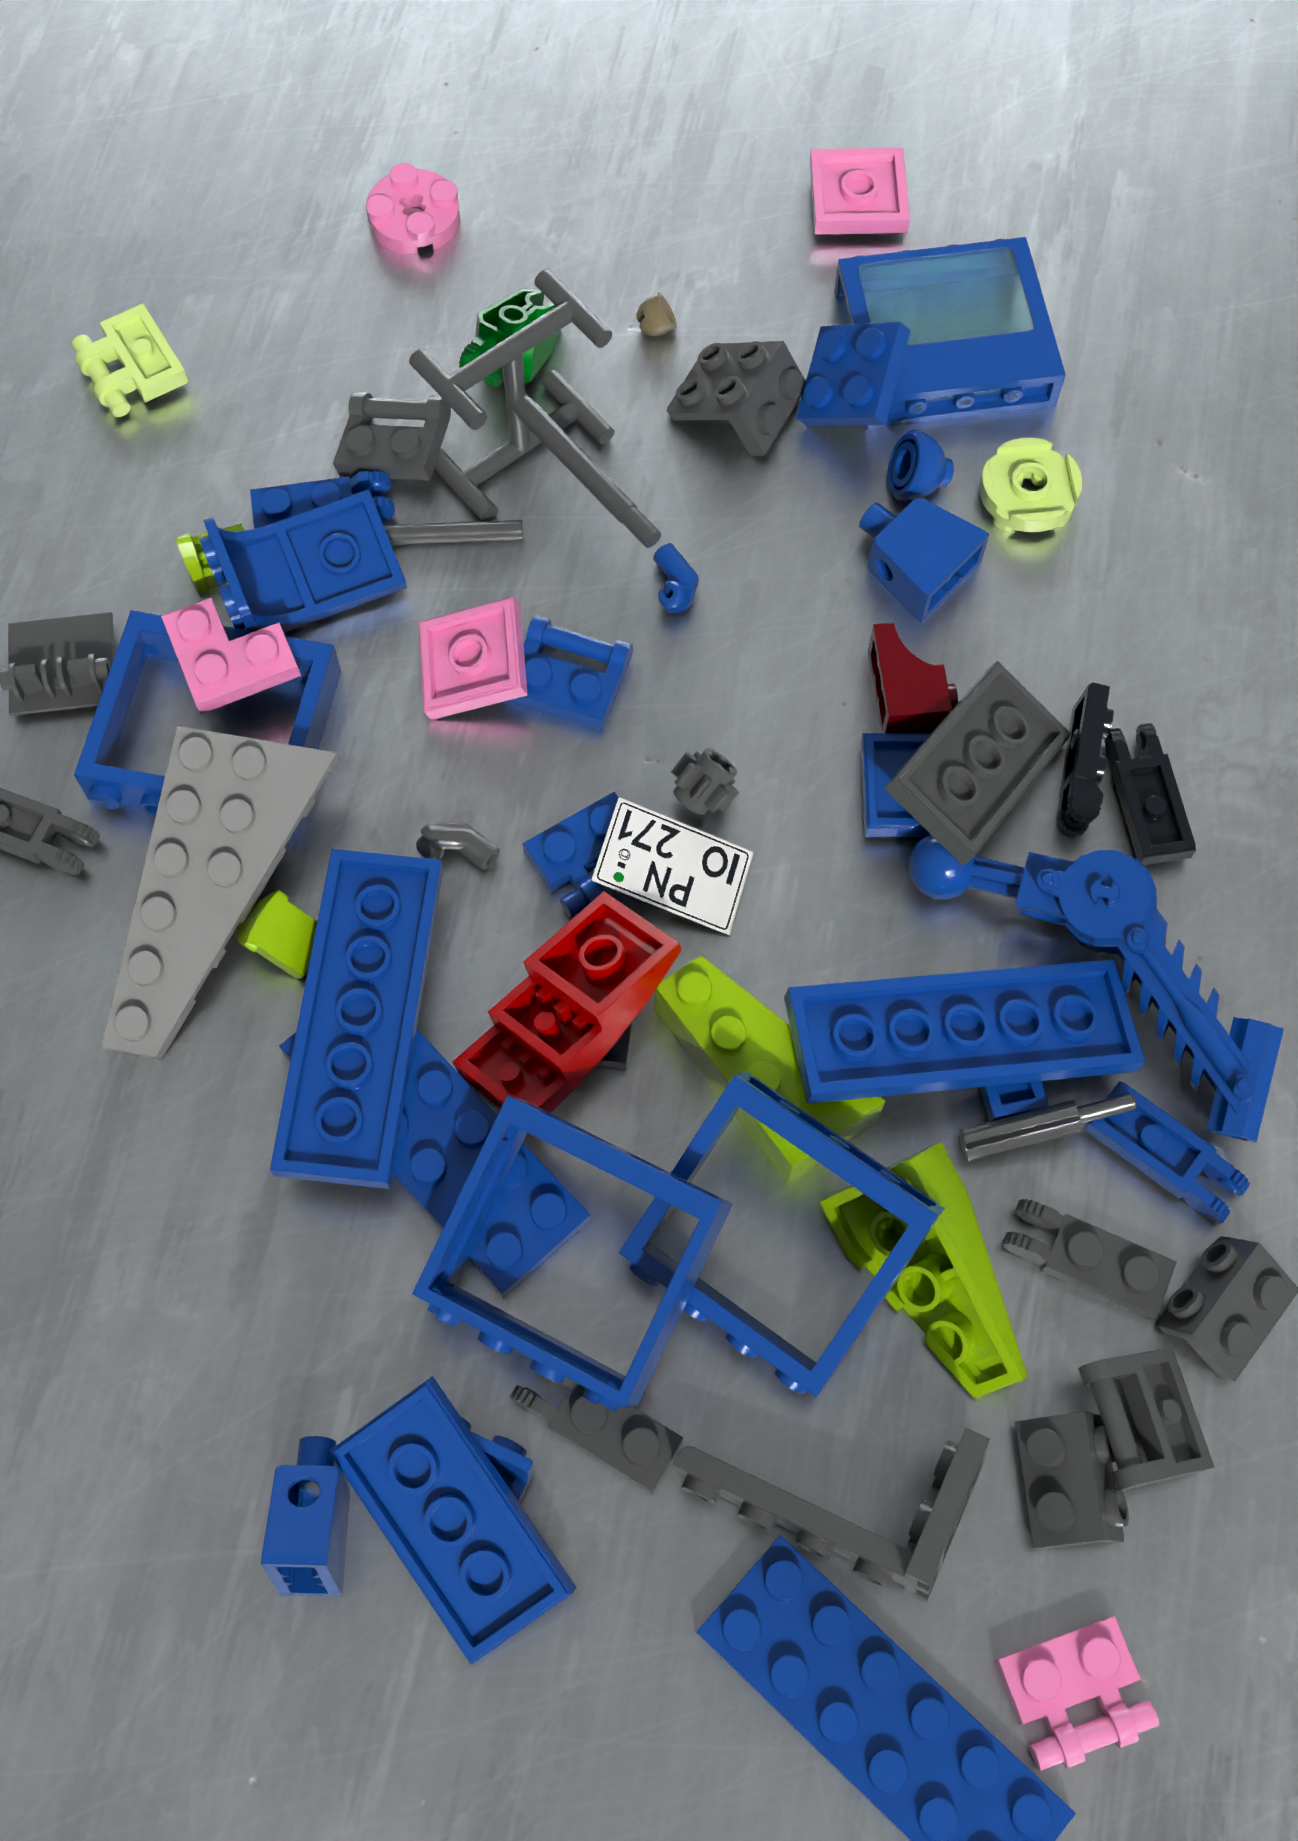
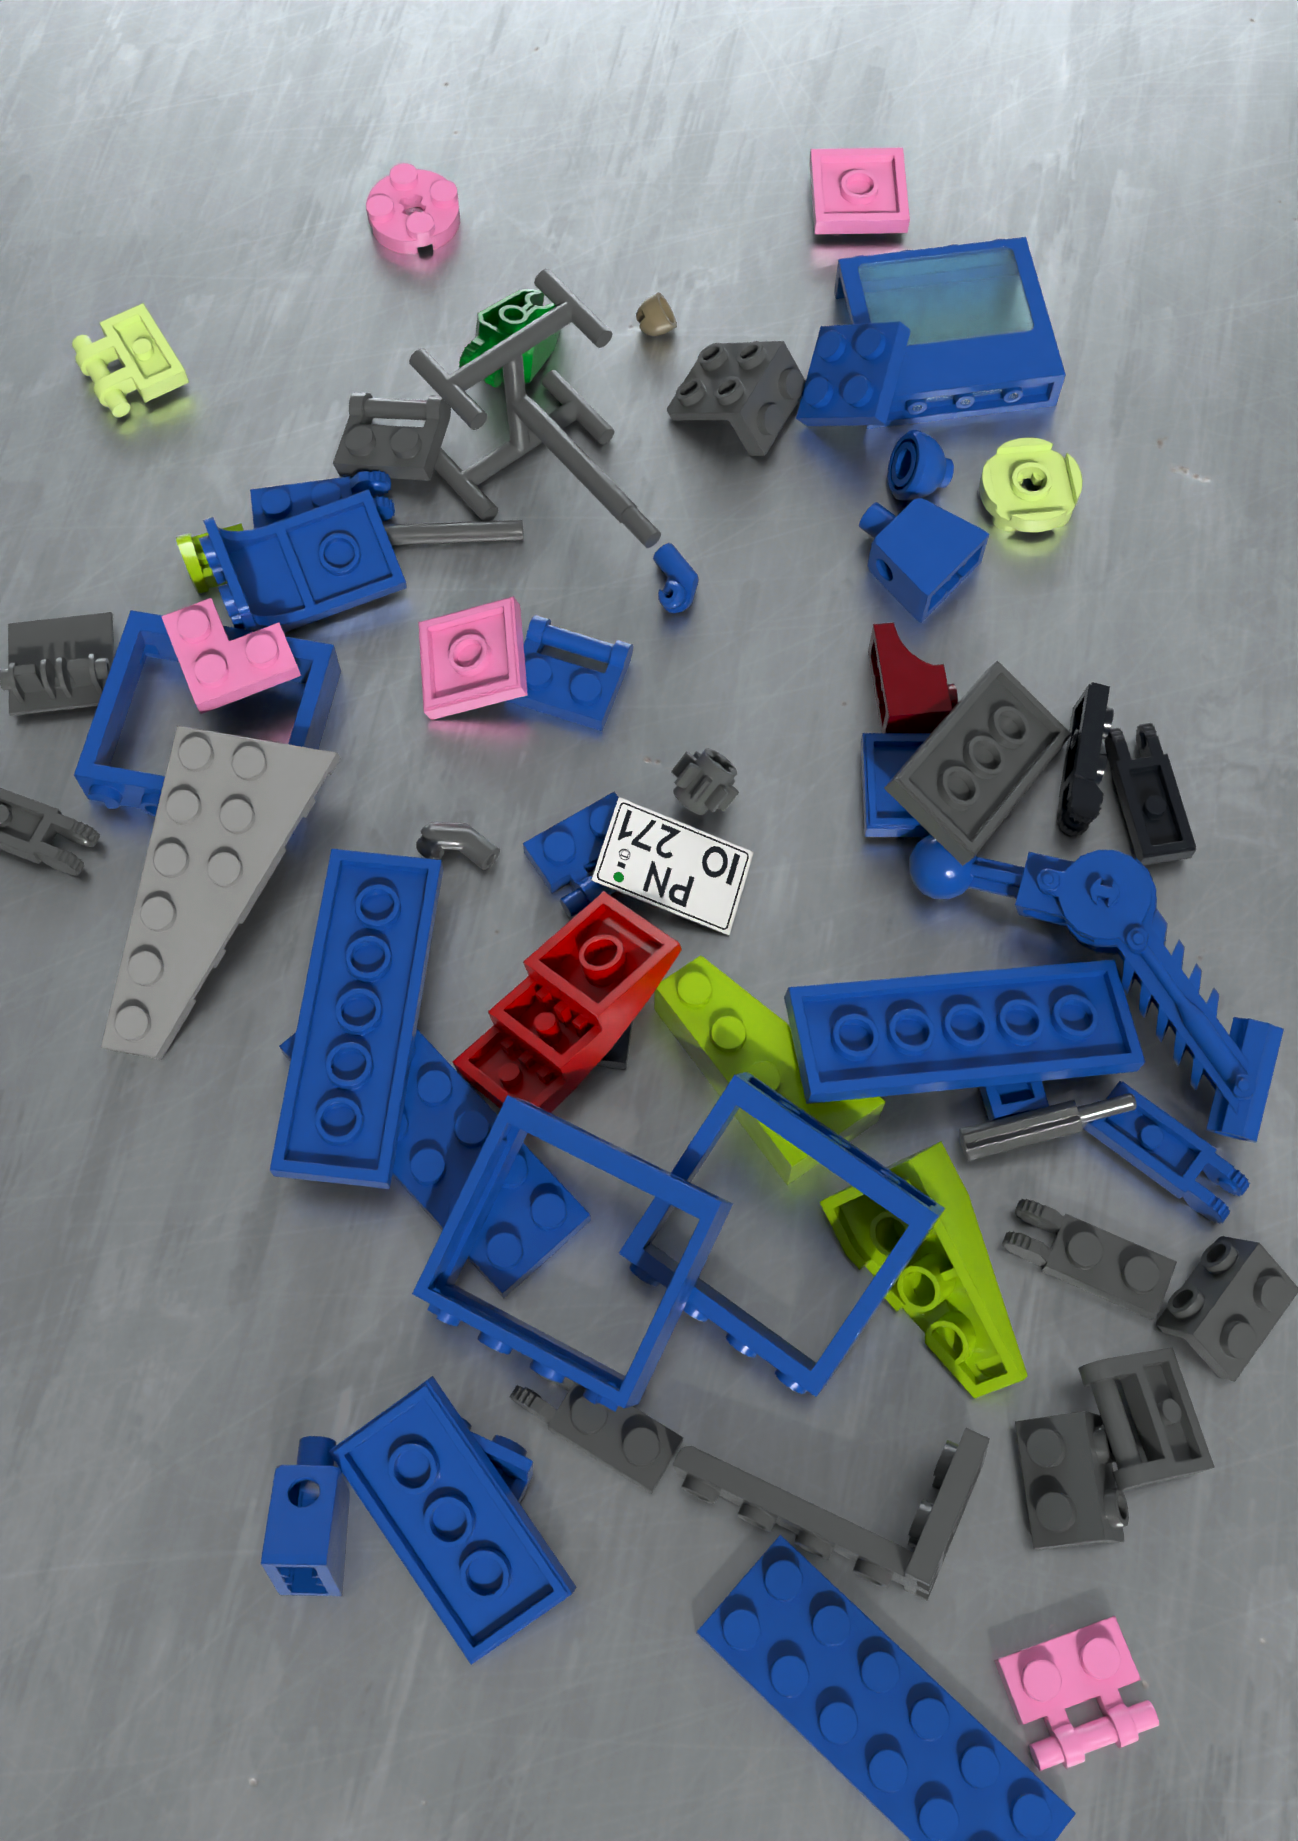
(279, 933): lime tile -> none

